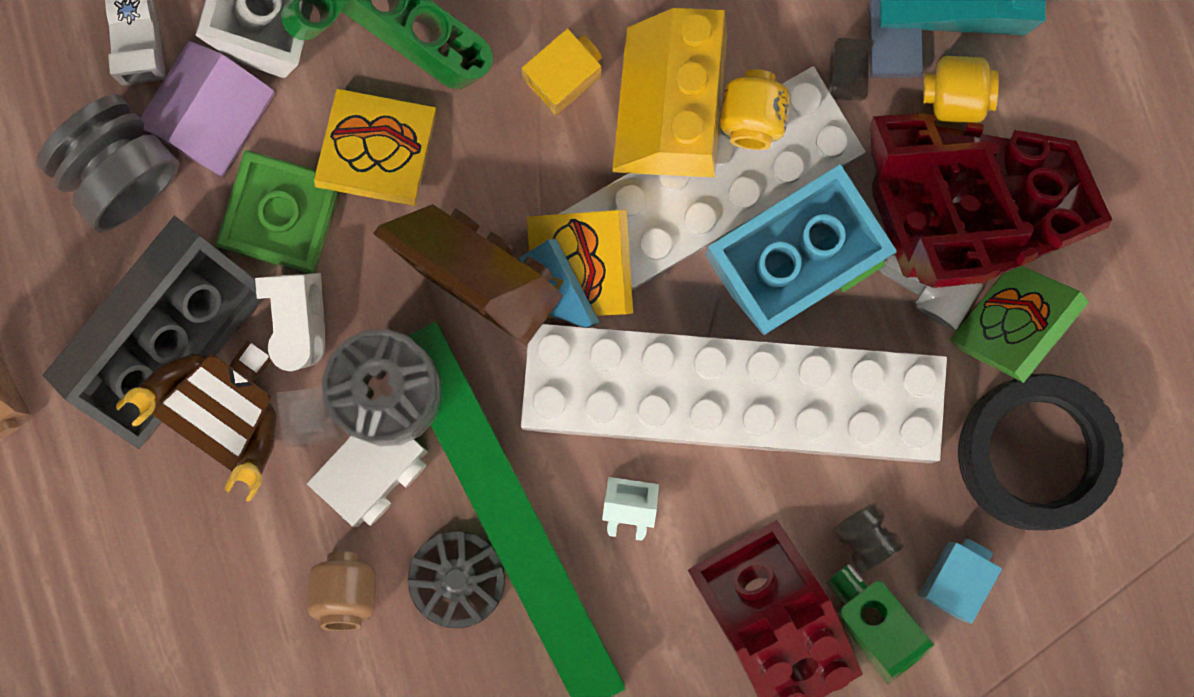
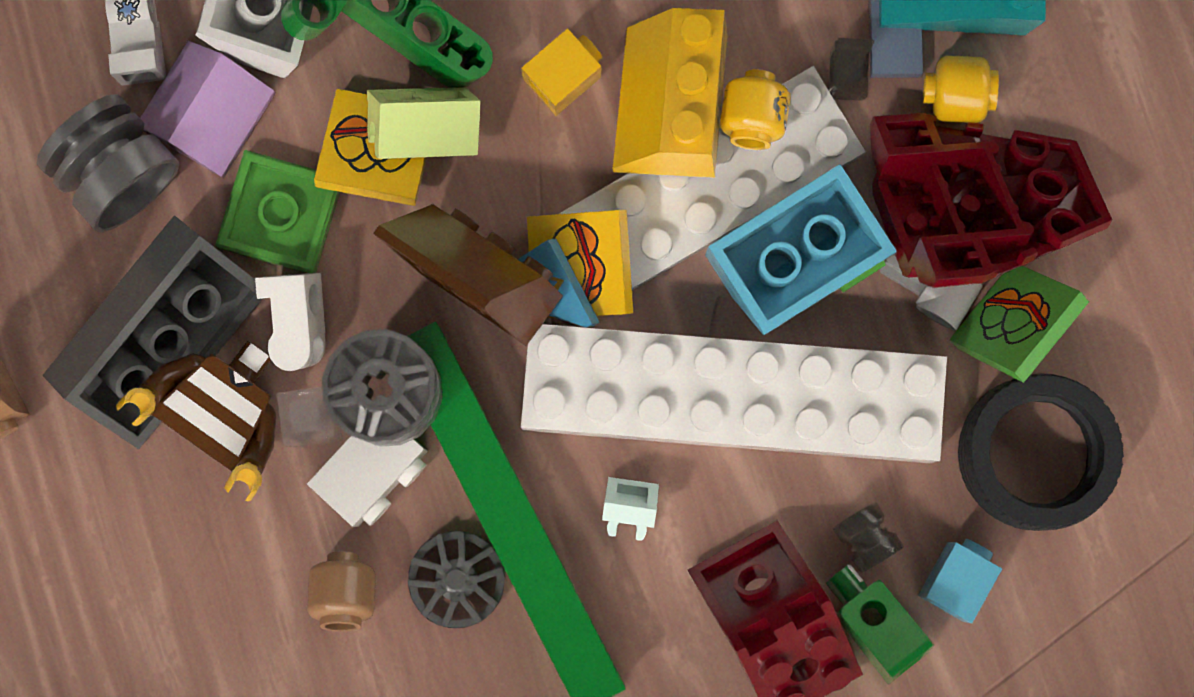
(423, 122): none -> yellowish green hinge

